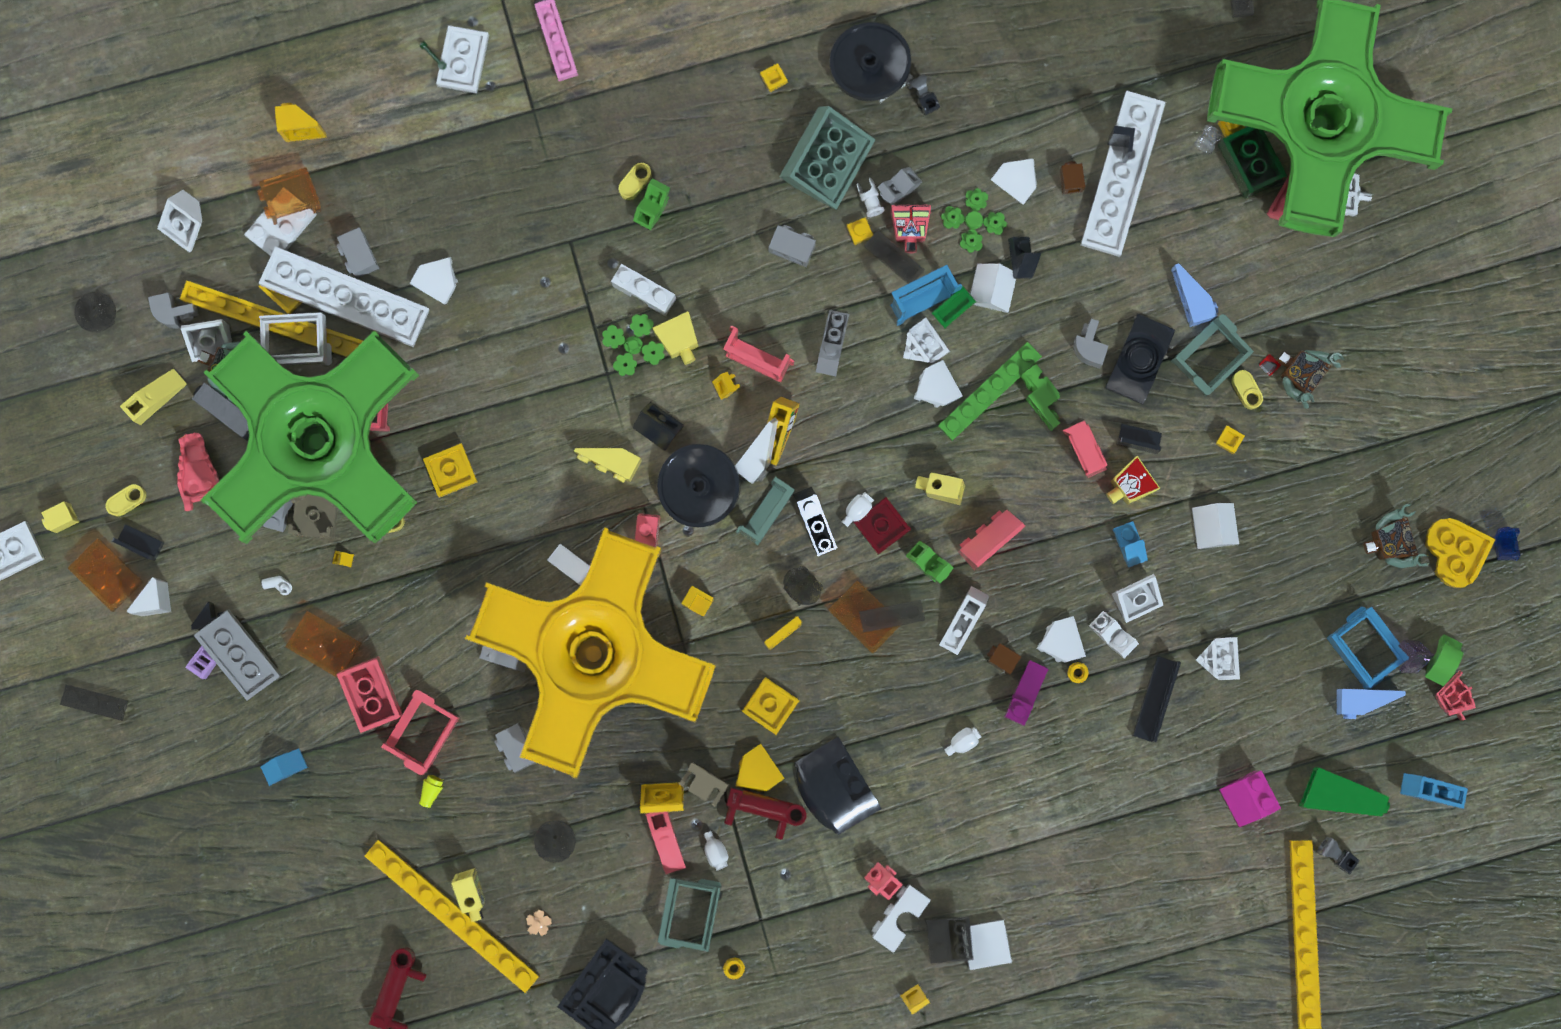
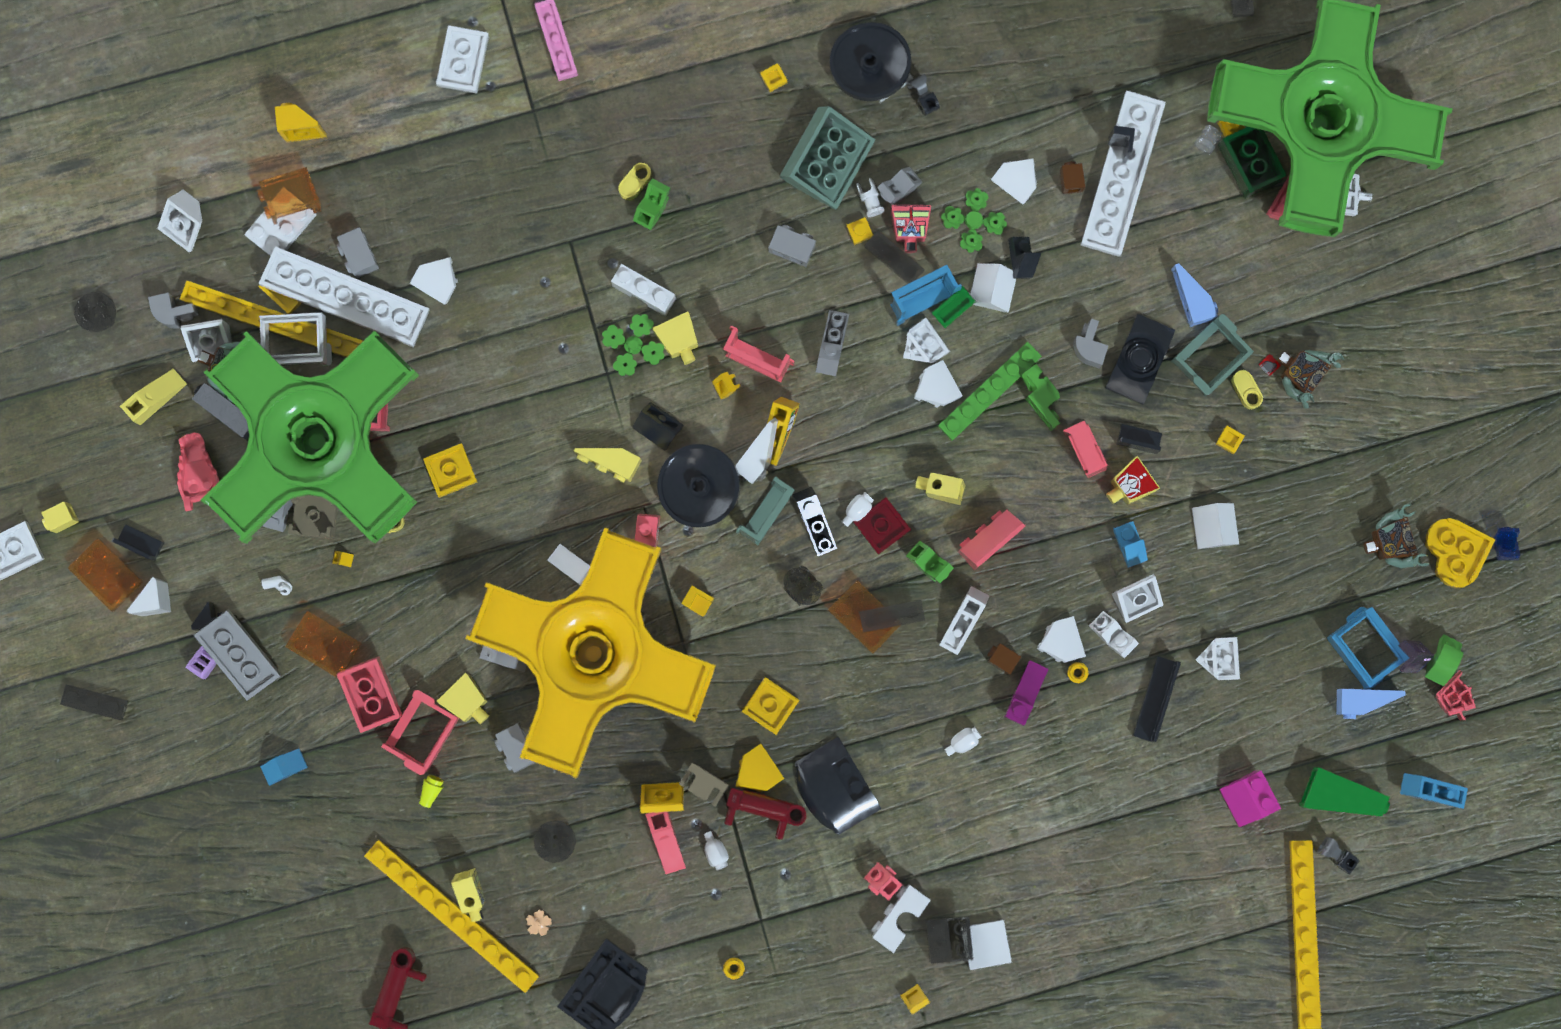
(122, 503): light yellow piece -> none
(442, 65): dark green hinge -> none
(465, 700): none -> light yellow torso
(703, 884): sand green piece -> none
(783, 633): yellow tile -> none

